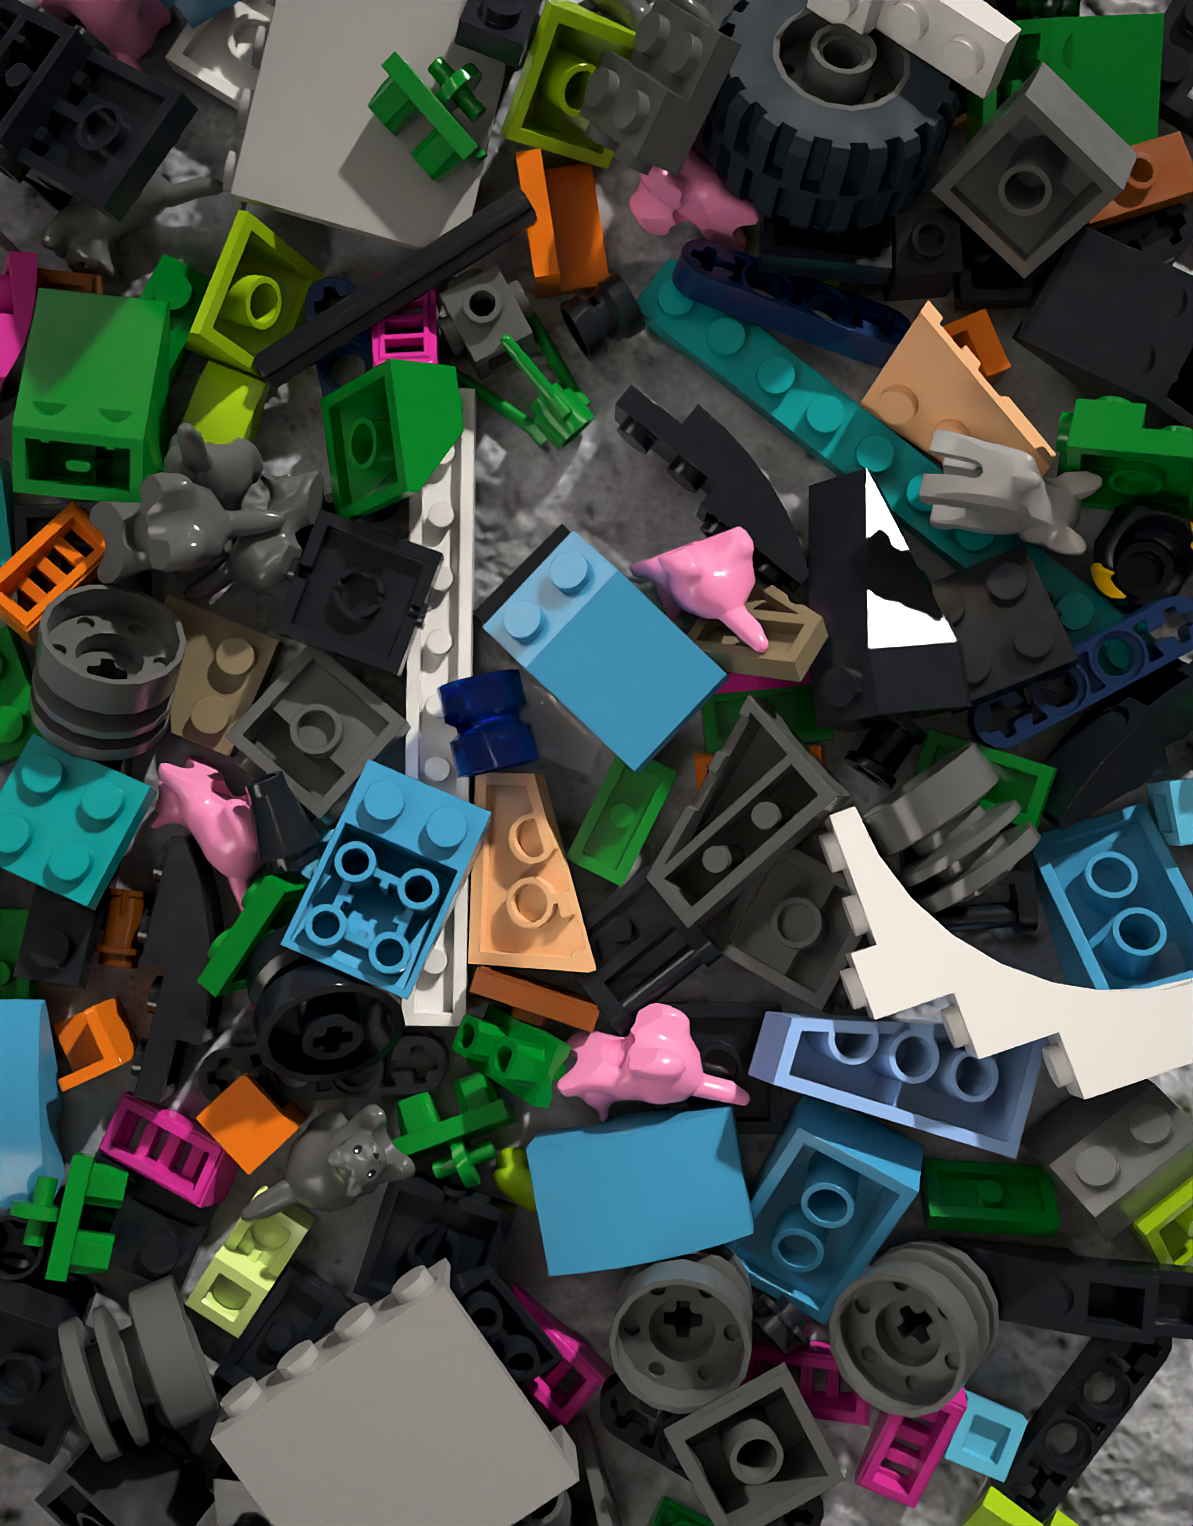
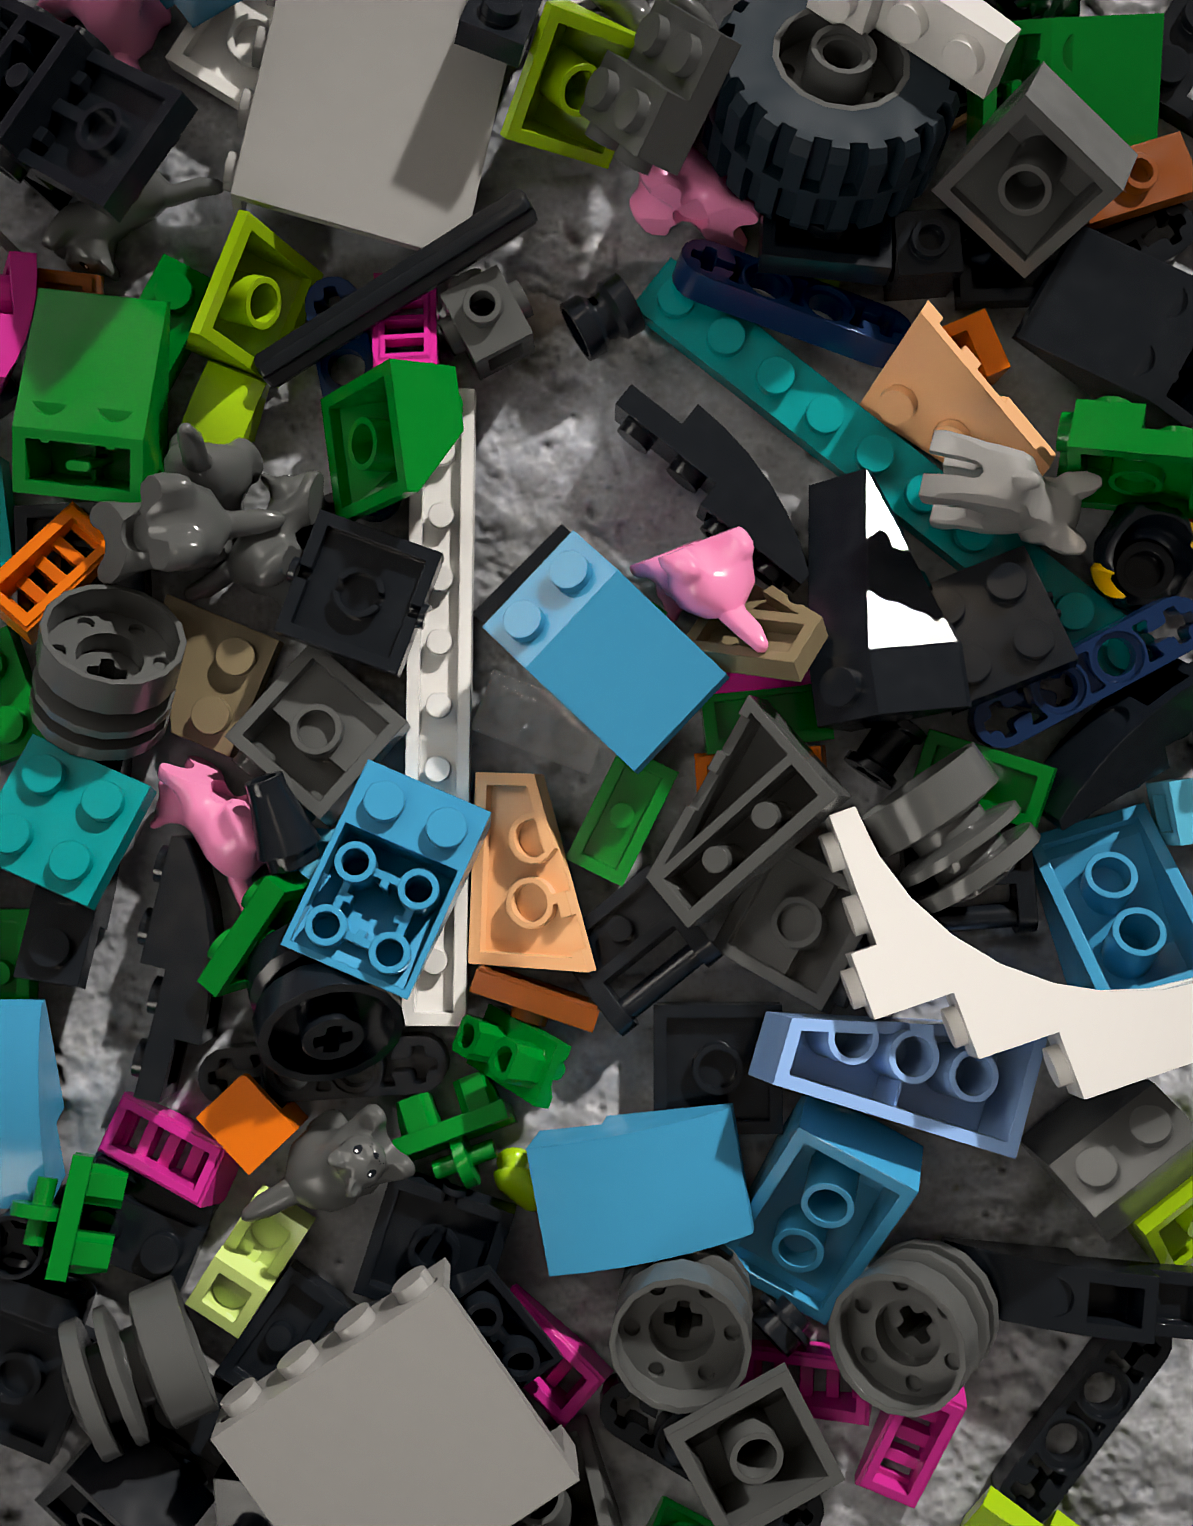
(96, 1041): orange panel -> none
(121, 928): reddish brown pin -> none
(406, 95): green hips -> none
(488, 723): clear blue wheel -> none
(558, 412): green plant -> none
(568, 235): orange panel -> none
(648, 1065): bright pink animal -> none
(986, 1437): medium azure plate -> none
(988, 1198): green plate -> none

